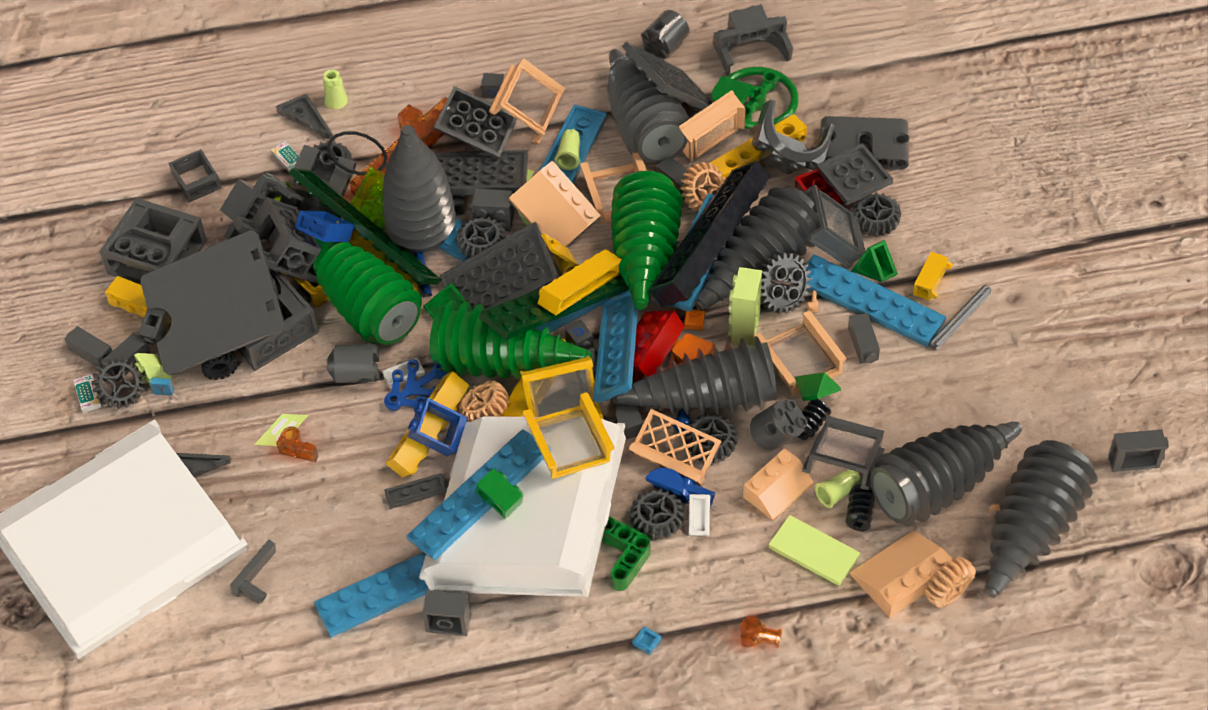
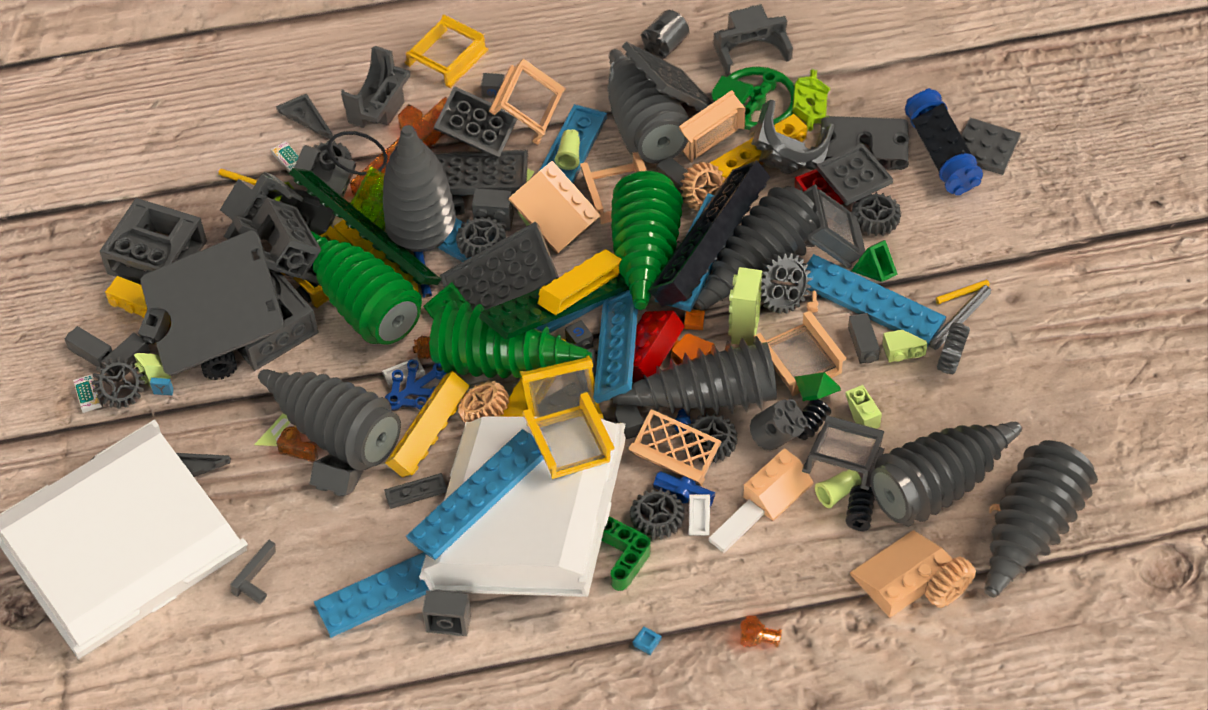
(199, 187): dark grey window -> none
(234, 176): none -> yellow bar
(324, 226): blue window -> none
(334, 92): yellowish green plant -> none
(334, 475): none -> dark grey slope
(337, 416): none -> dark grey cone
(354, 363): dark grey cylinder -> none
(381, 92): none -> dark grey piece
(422, 347): none -> clear orange gear
(454, 433): blue window -> none
(461, 63): none -> yellow piece
(499, 493): green brick -> none
(562, 255): yellow door -> none
(666, 479): blue tile -> none
(736, 526): none -> white tile
(812, 91): none -> lime plate
(814, 550): yellowish green tile -> none
(863, 407): none -> yellowish green slope
(903, 345): none -> yellowish green slope
(931, 276): yellow brick -> none
(943, 142): none -> brick
(953, 348): none -> dark grey gear
(961, 292): none -> yellow bar
(990, 144): none -> dark grey plate
(1137, 450): dark grey window -> none

